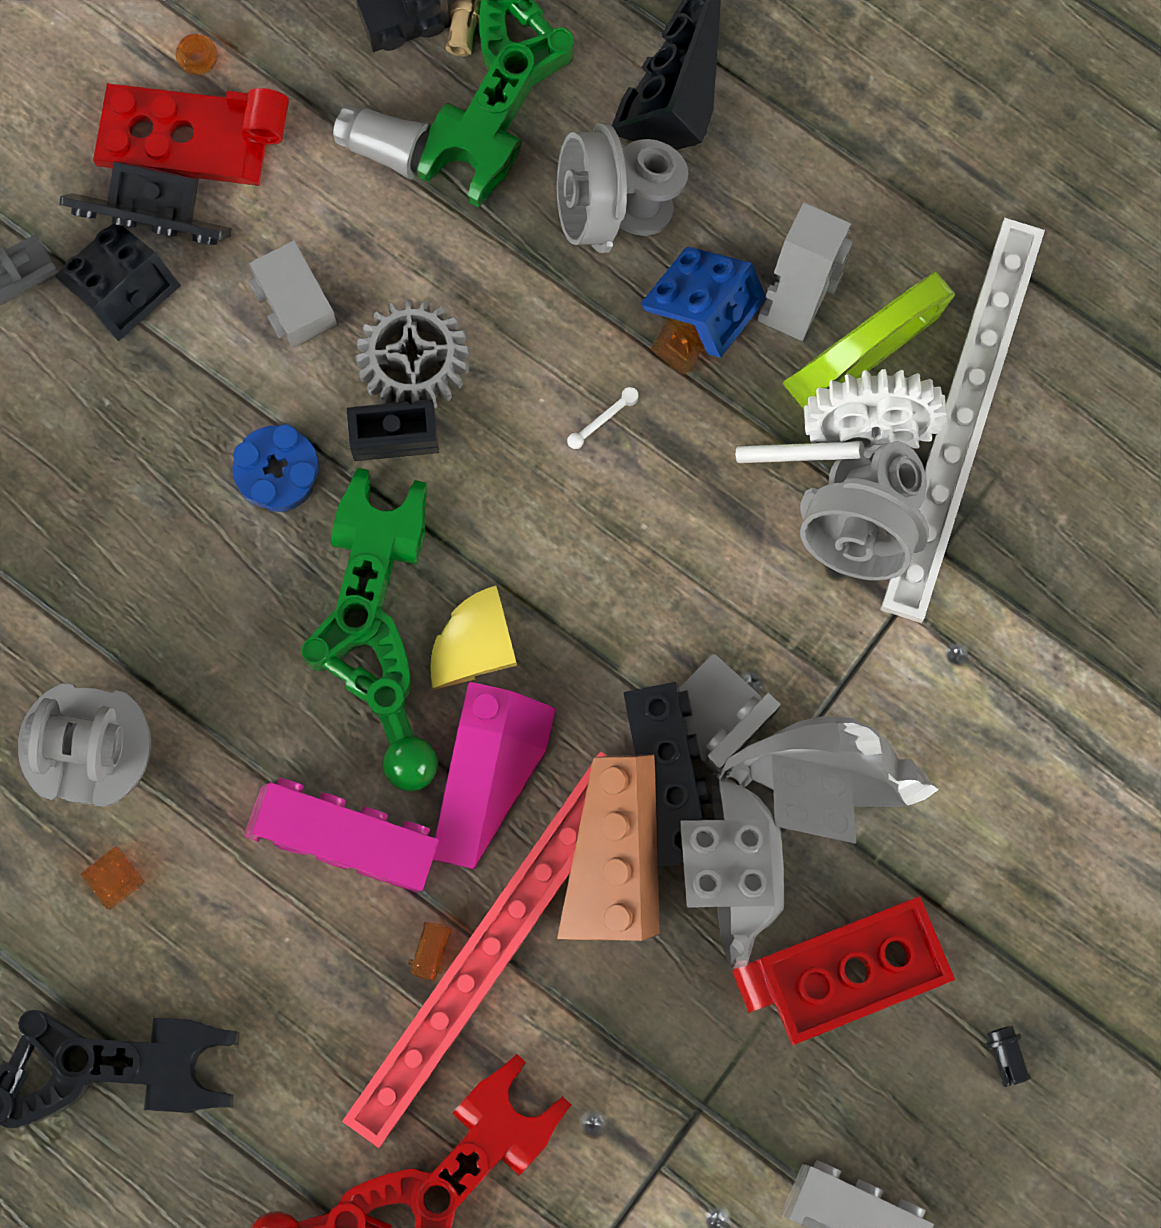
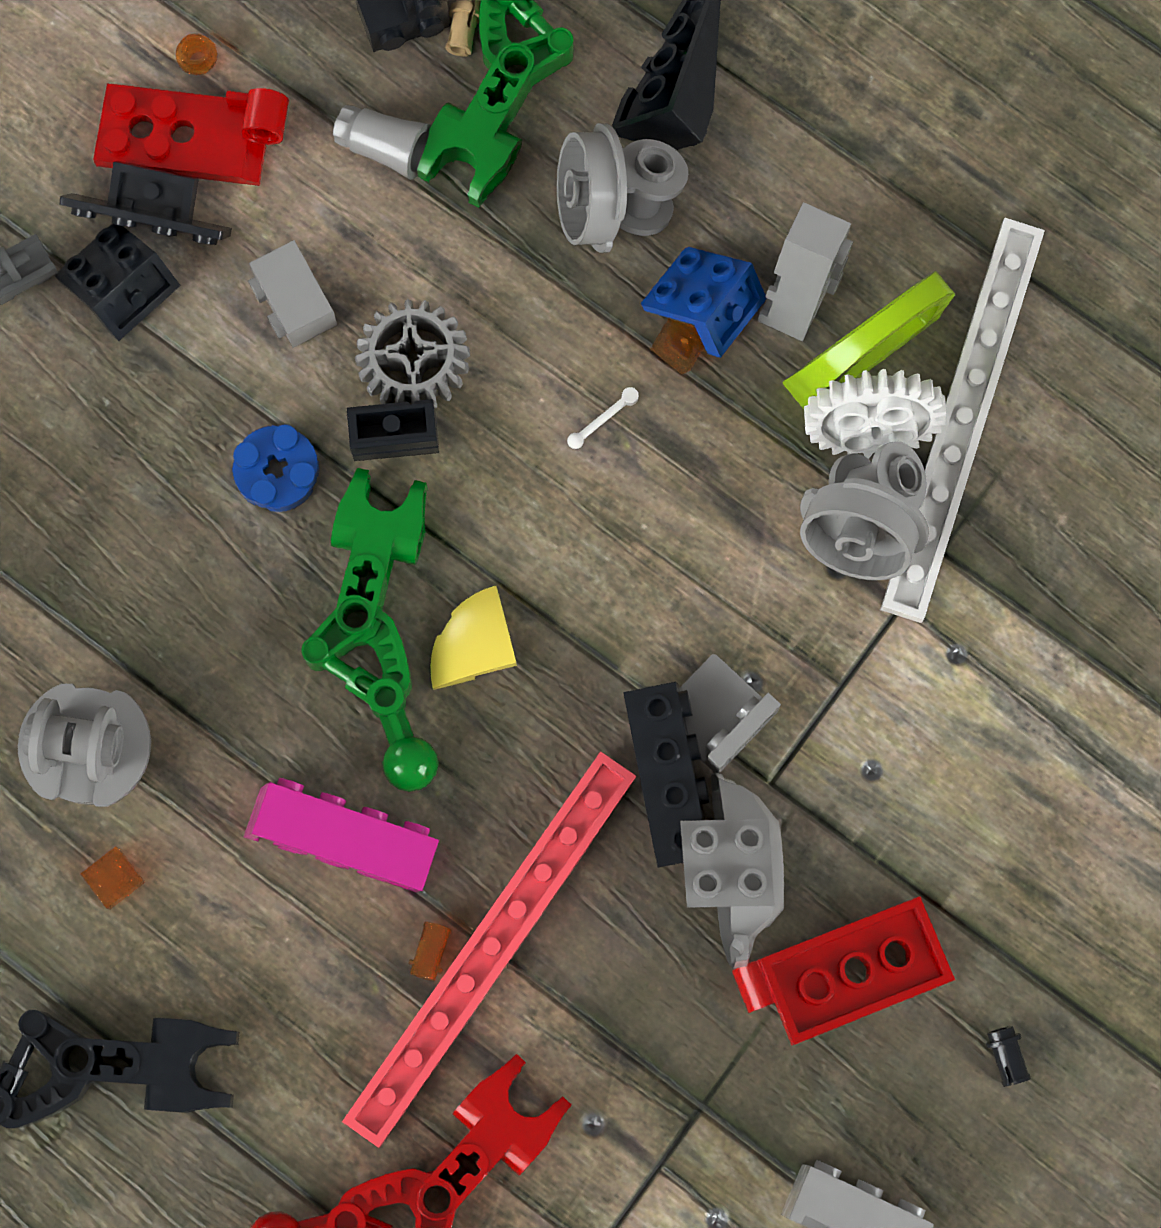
(492, 759): dark pink wedge -> none
(616, 855): nougat wedge -> none
(800, 452): white bar -> none
(825, 771): light grey animal -> none

